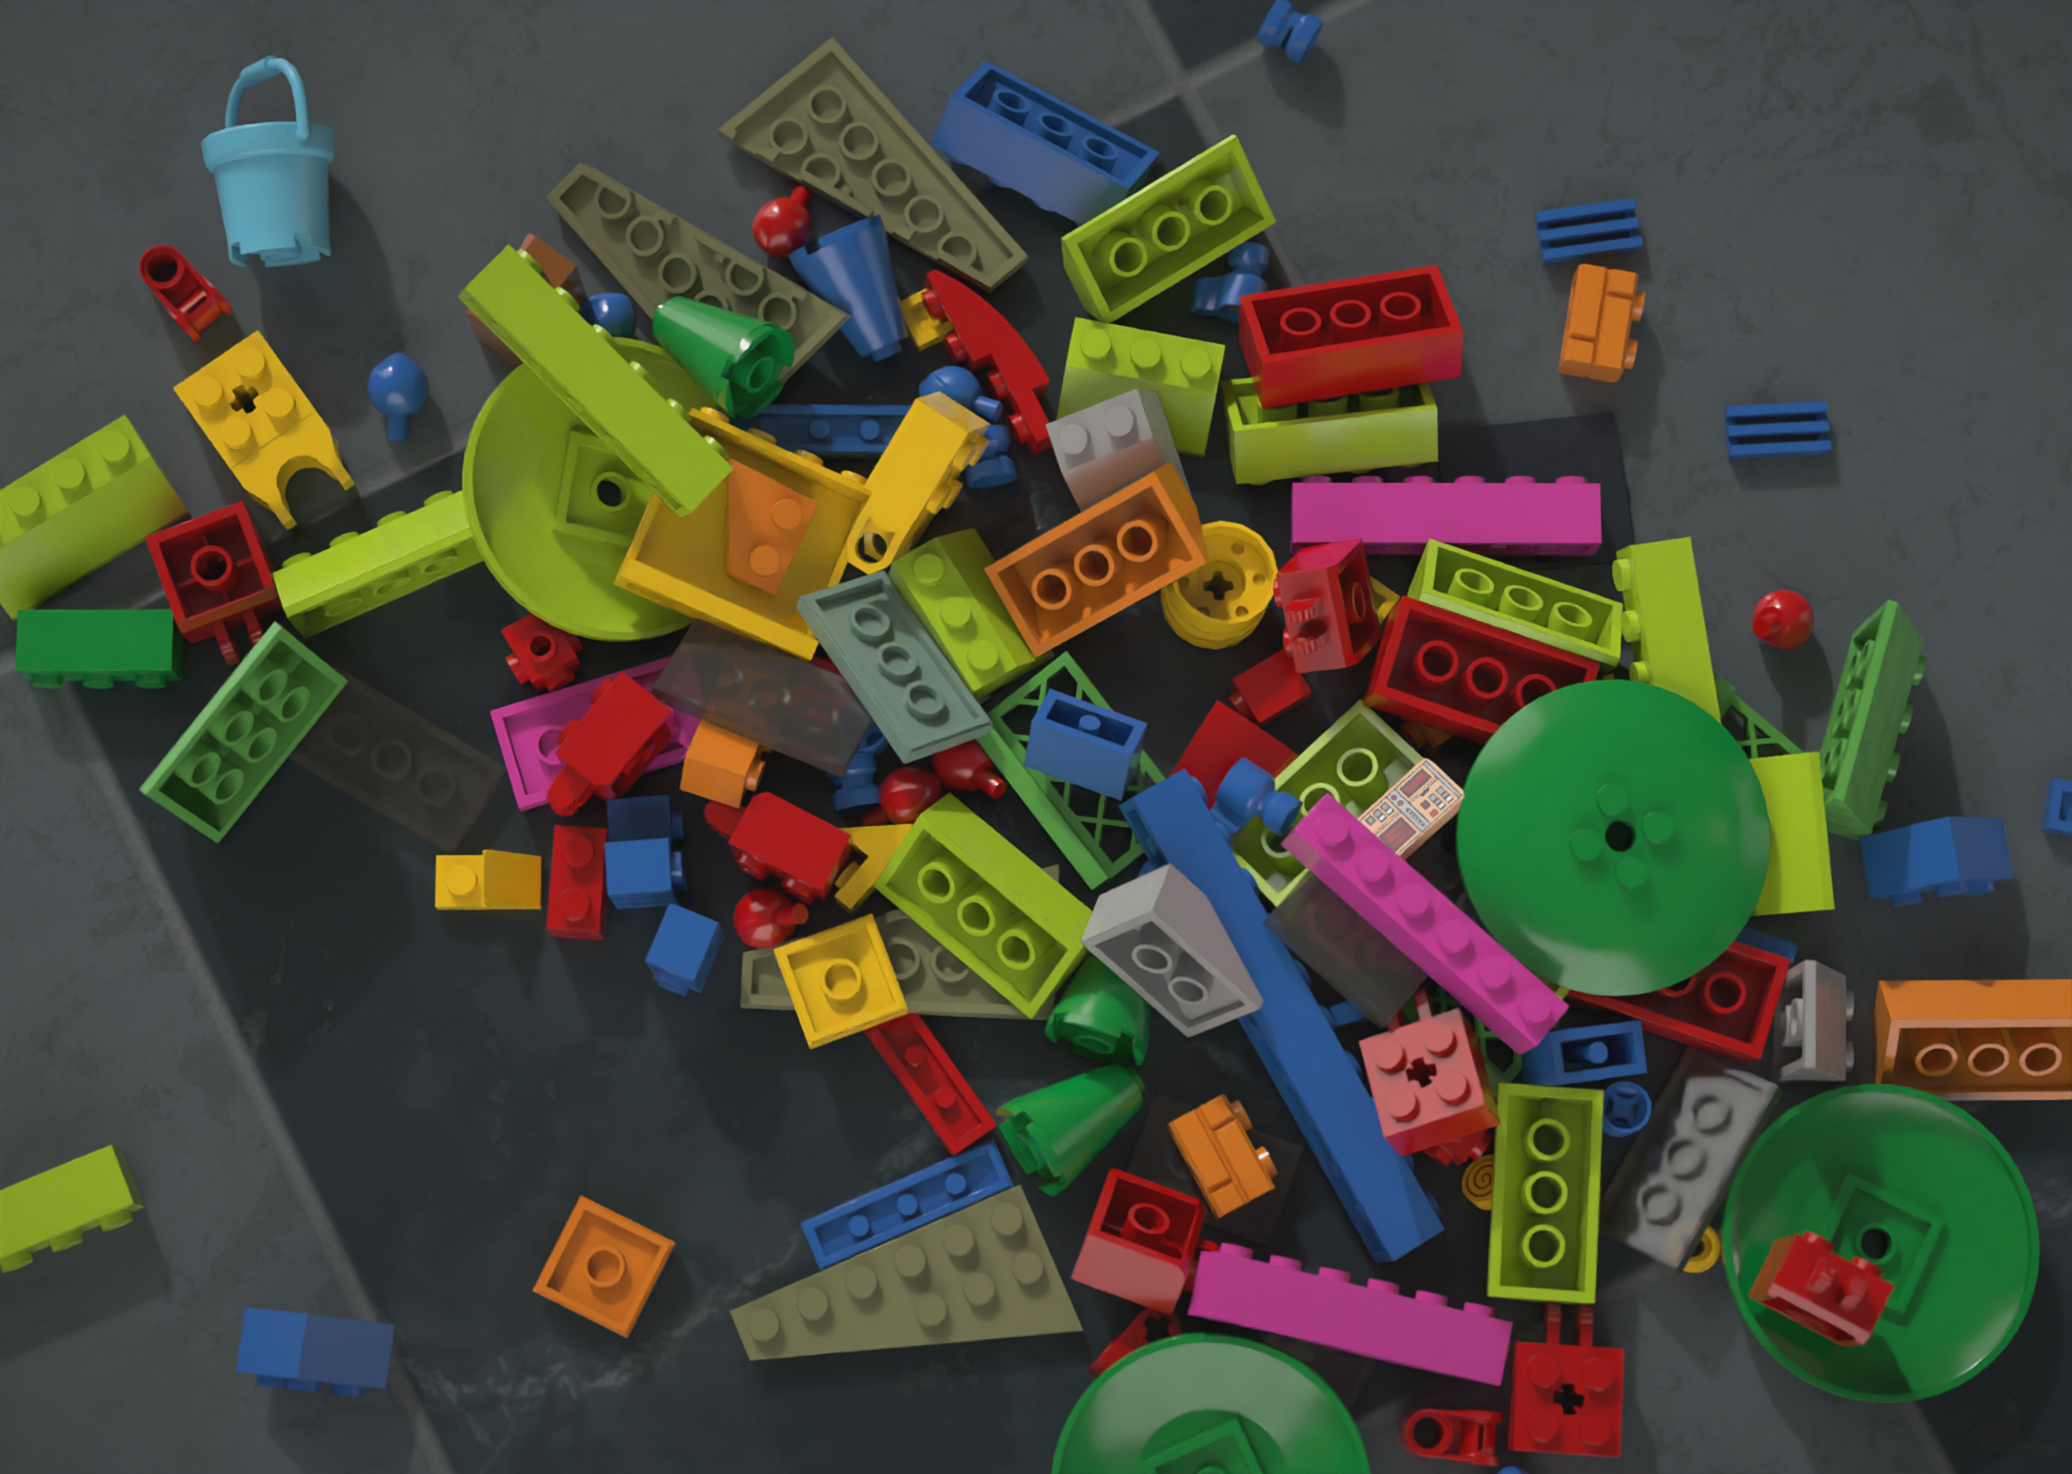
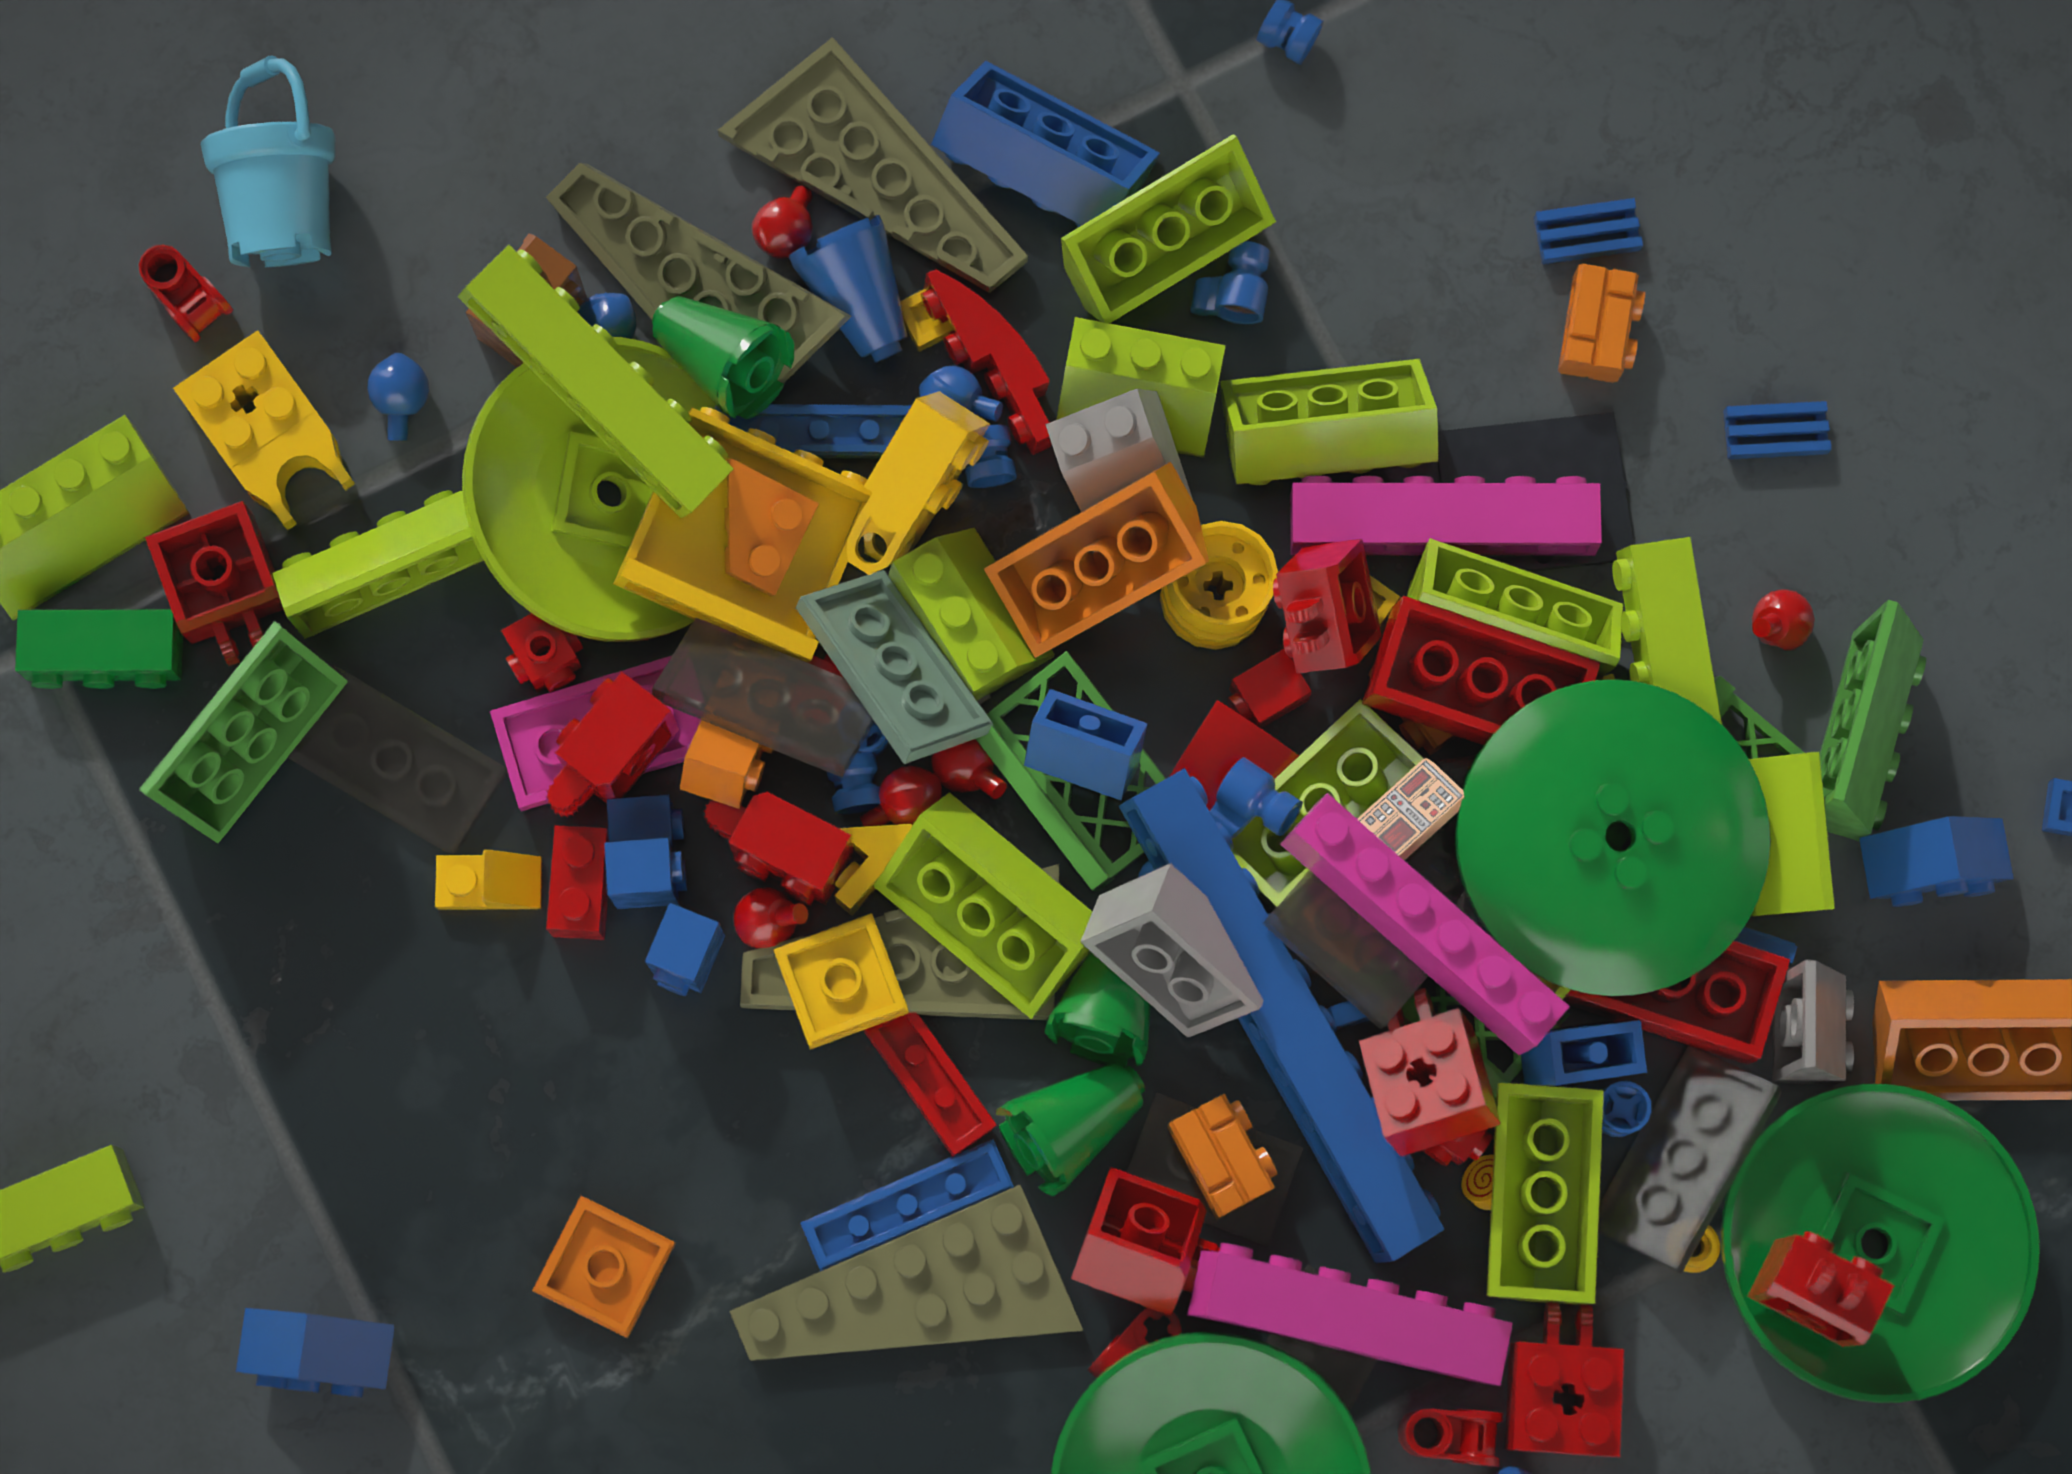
(1350, 336): red brick -> none

